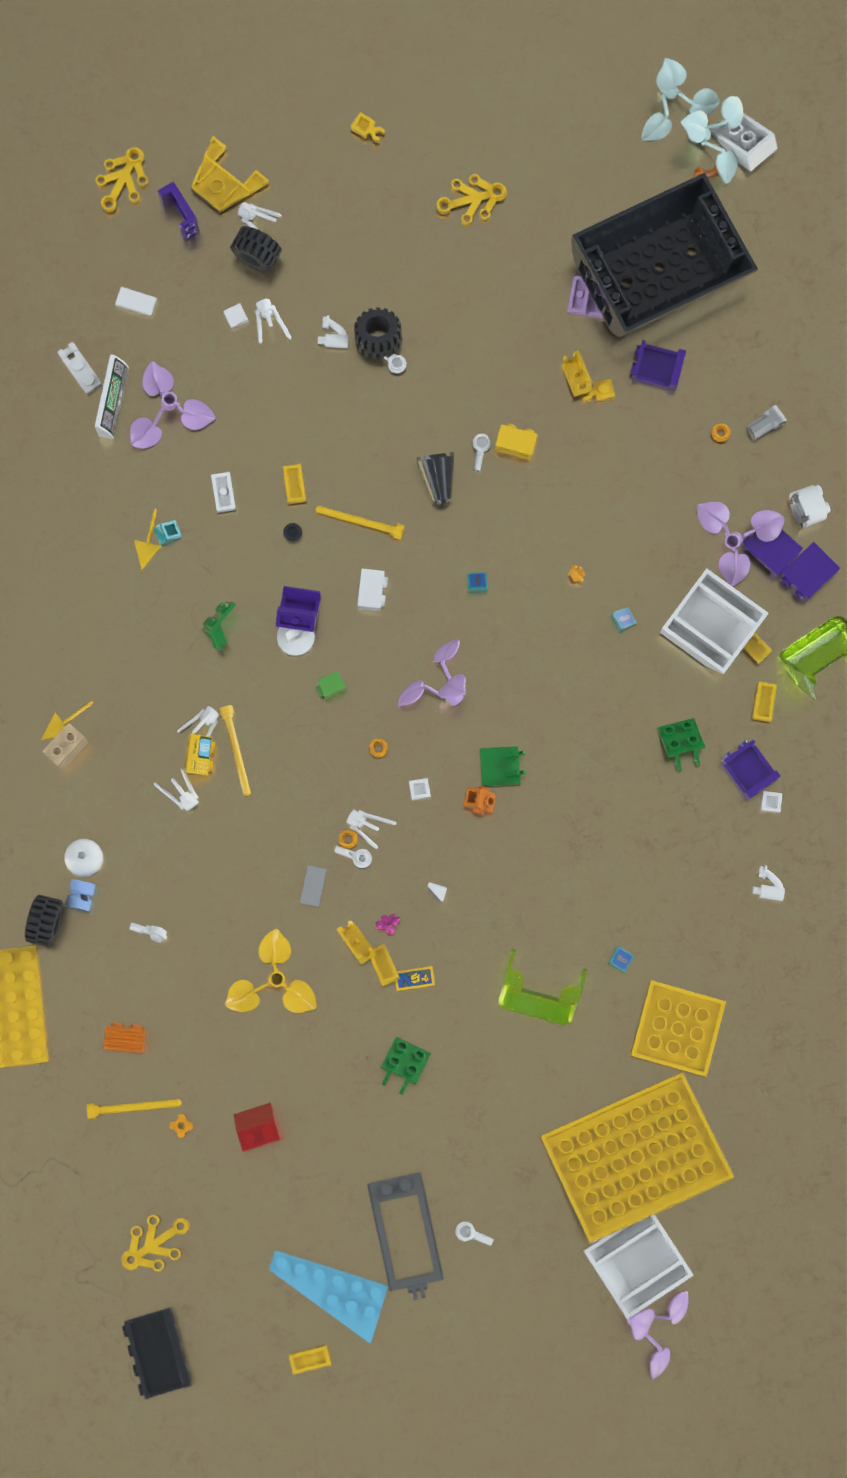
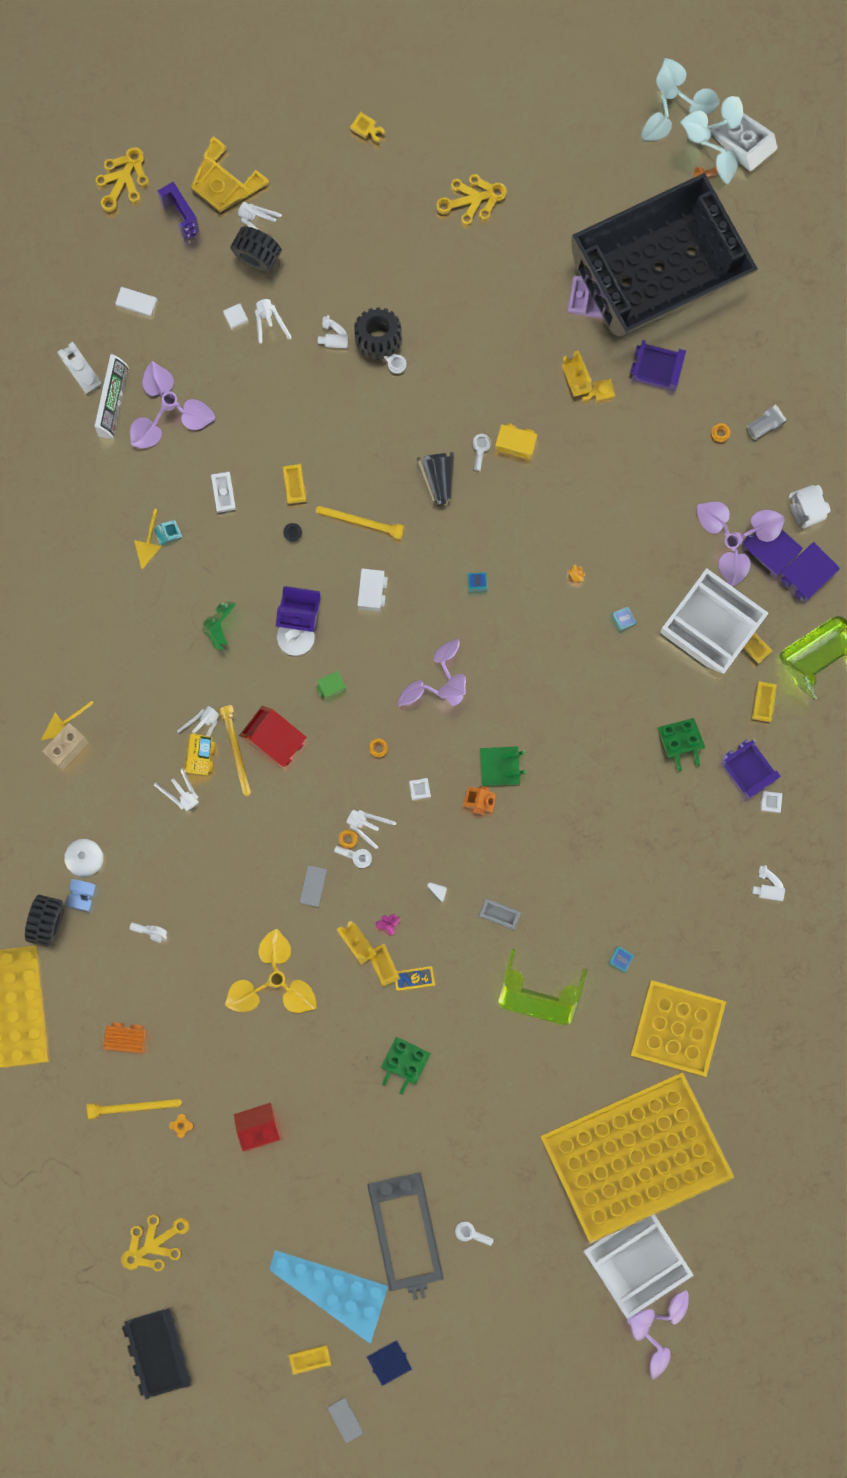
(273, 736): none -> red slope
(345, 1420): none -> light grey tile
(389, 1363): none -> clear blue piece
(500, 914): none -> light grey tile

